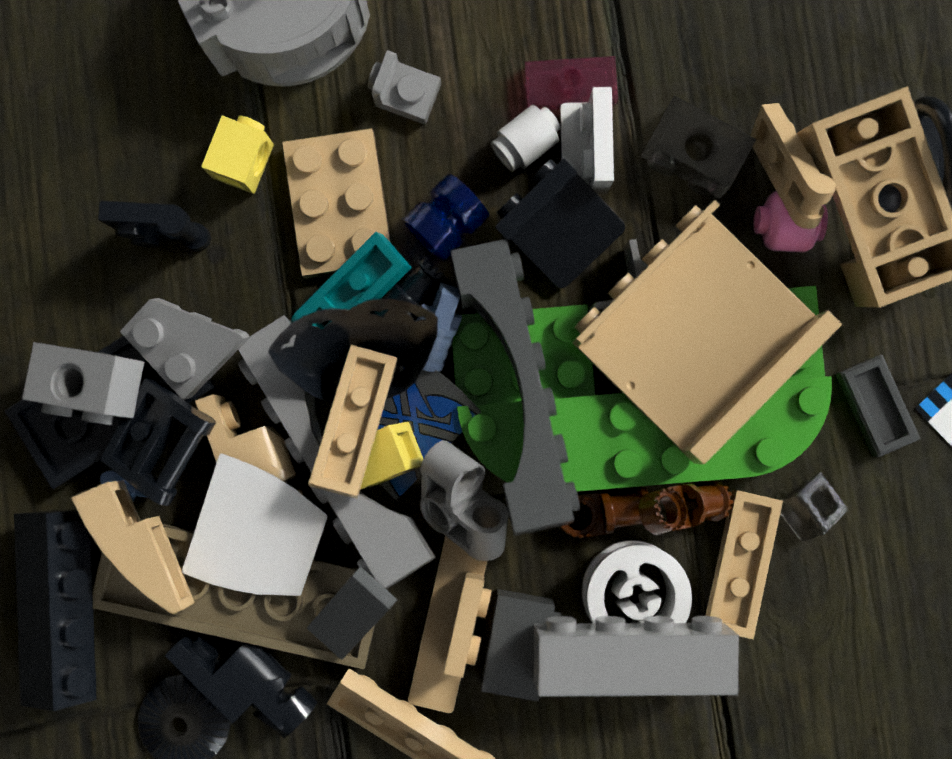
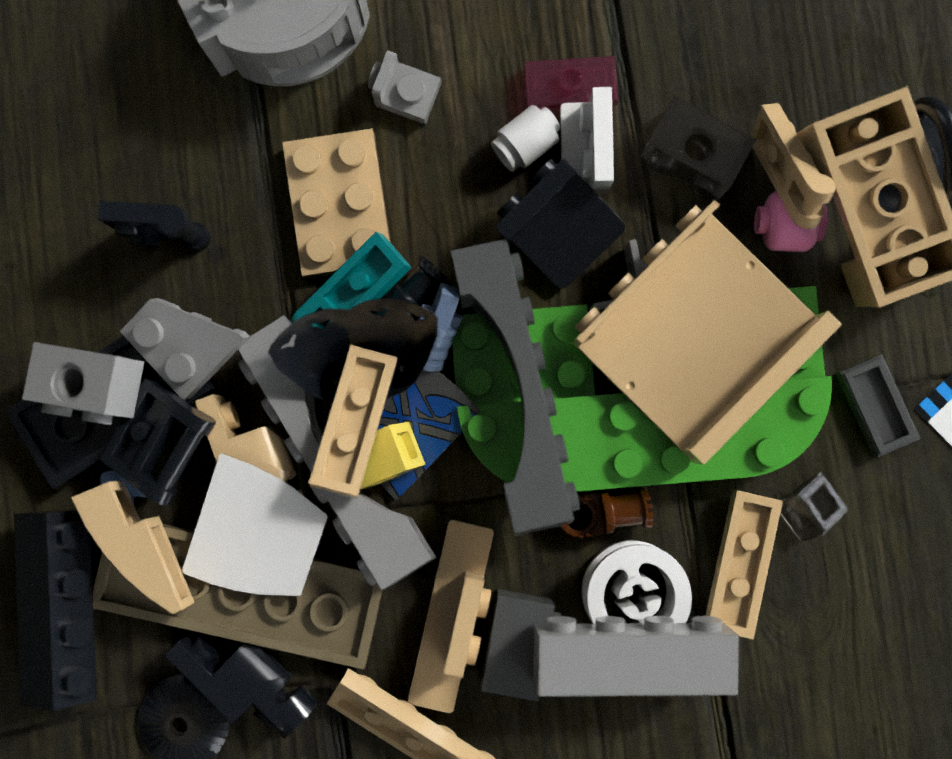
(238, 153): light yellow brick -> none
(351, 613): dark grey tile -> none
(429, 219): clear blue wheel -> none
(458, 506): light grey piece -> none
(685, 506): reddish brown connector -> none

